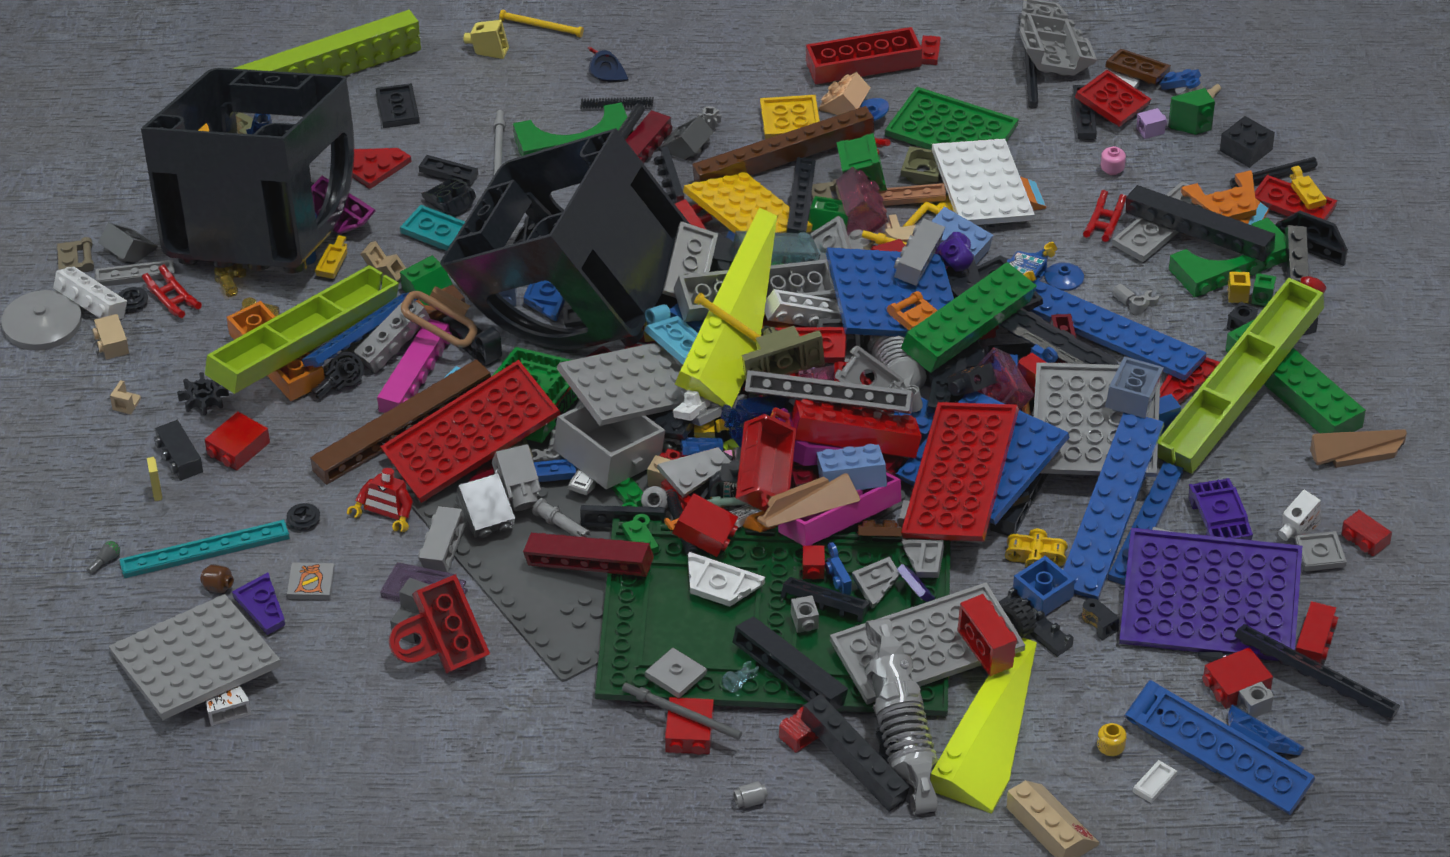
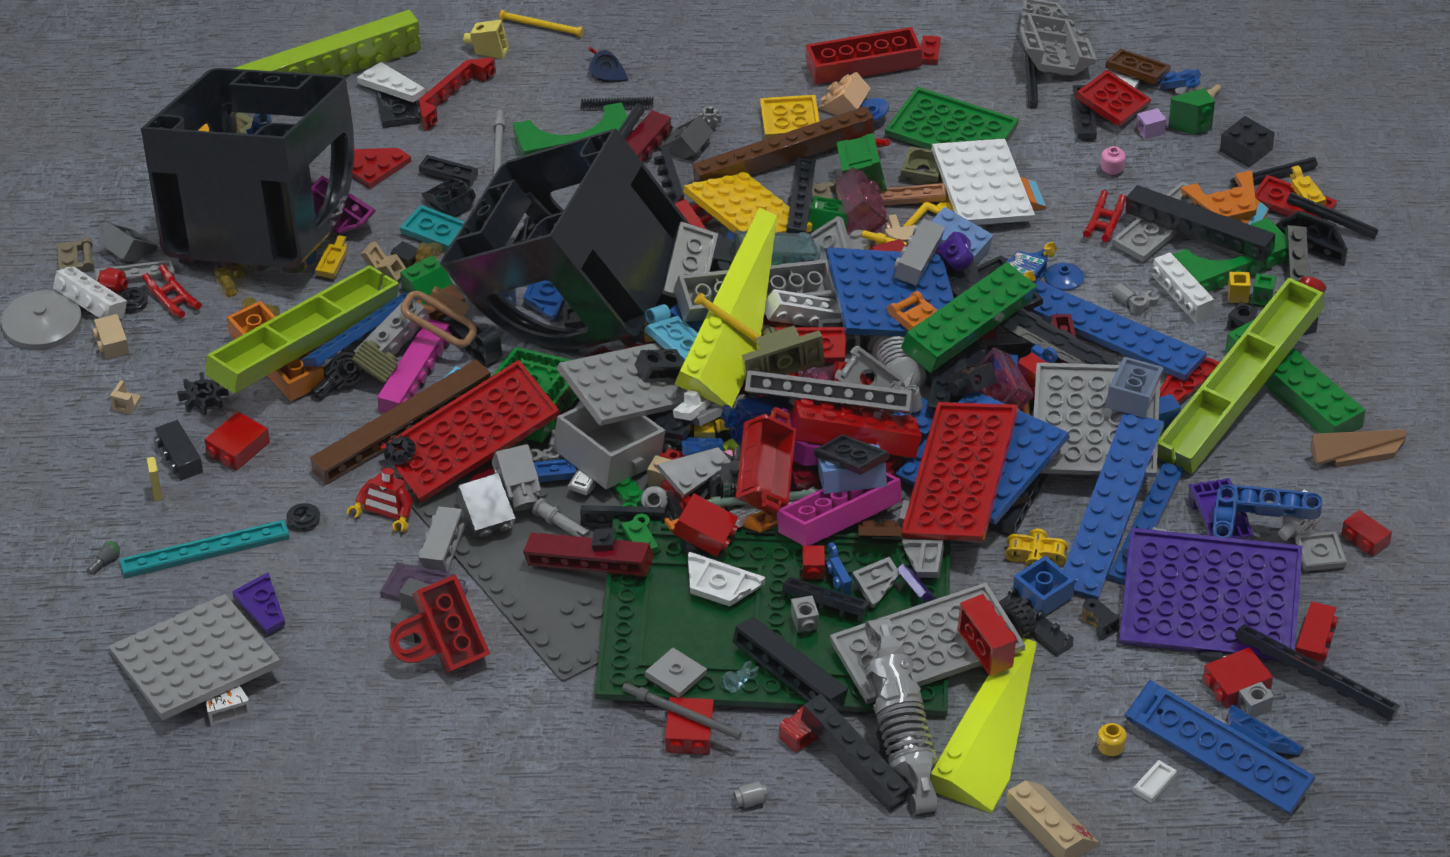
(113, 279): none -> red head
(217, 578): reddish brown head -> none
(311, 581): light grey tile -> none
(375, 361): none -> olive brick
(391, 82): none -> white wing
(399, 456): none -> black gear
(406, 253): none -> black brick
(426, 250): none -> clear yellow bar
(478, 68): none -> red slope
(604, 539): none -> black plate
(659, 365): none -> black brick
(809, 500): medium nougat wedge -> none
(851, 454): none -> black tile
(1182, 287): none -> white brick
(1254, 499): none -> blue beam
(1332, 215): none -> black axle

